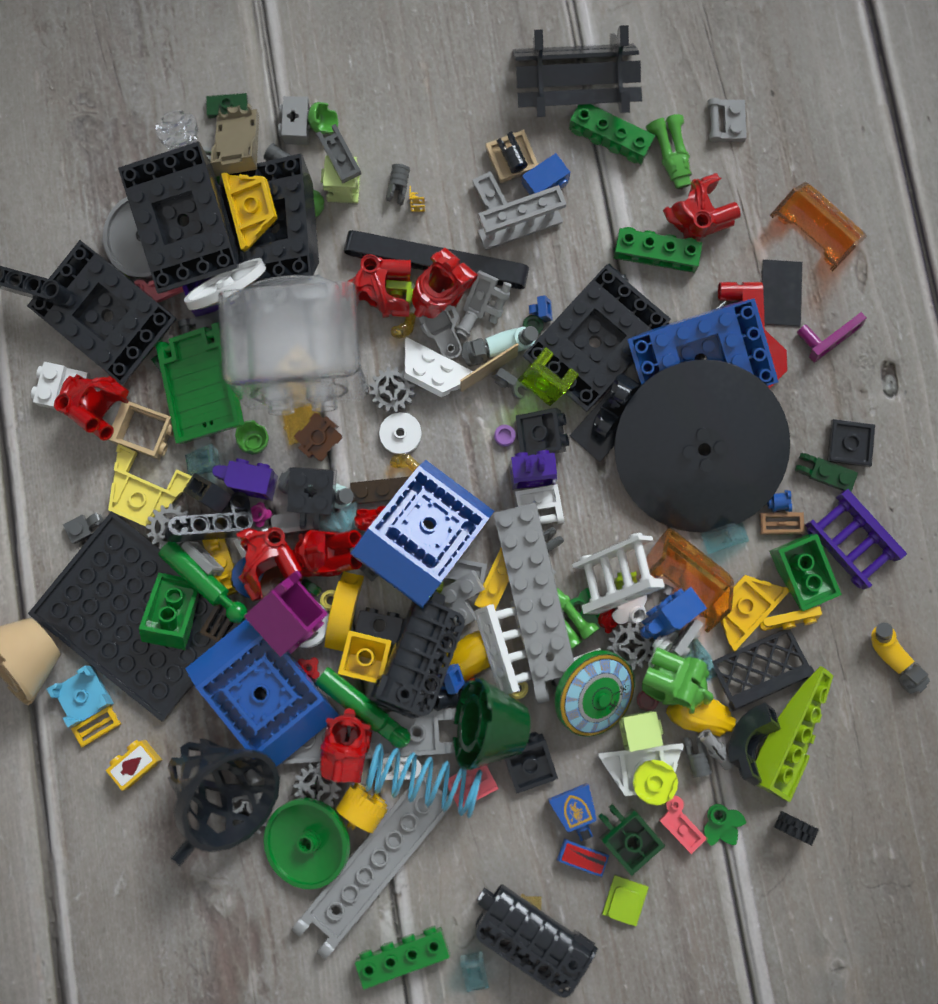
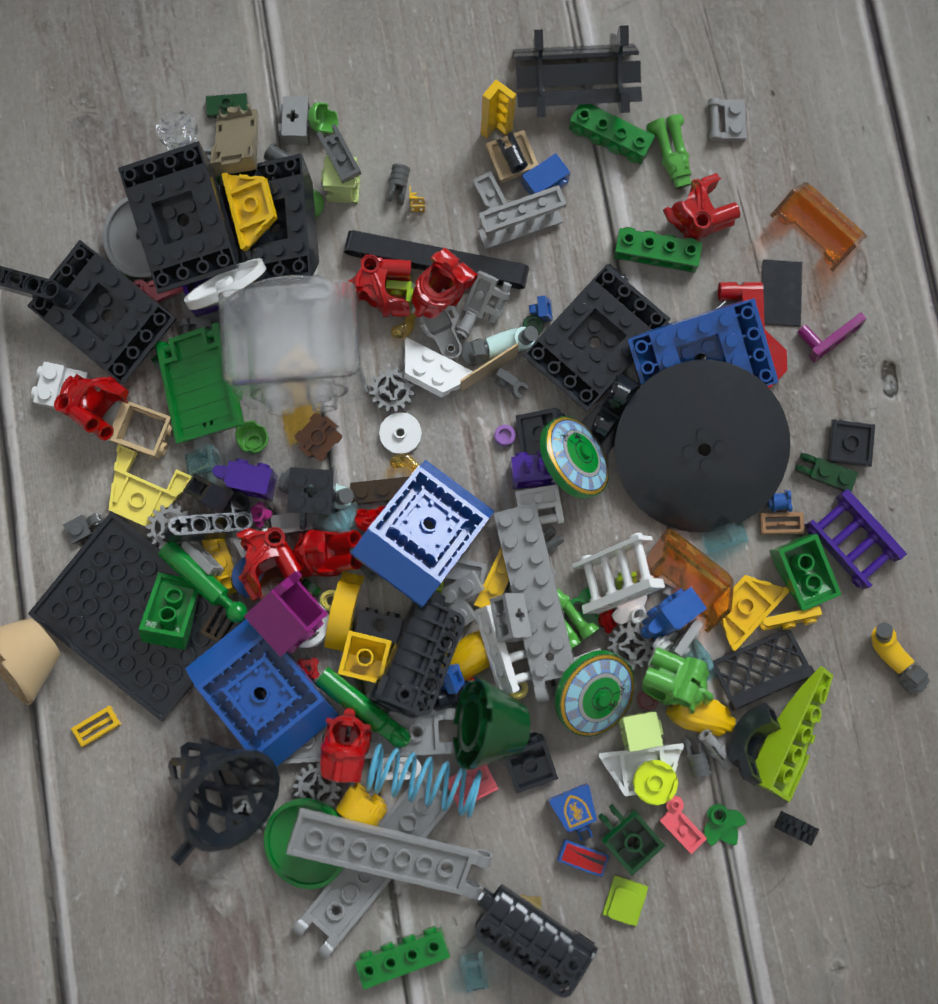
(81, 695): medium azure panel -> none
(133, 765): brick -> none
(385, 852): none -> light grey hinge
(497, 109): none -> yellow fence
(510, 617): none -> light grey brick
(543, 381): clear neon green panel -> none
(574, 457): none -> dish

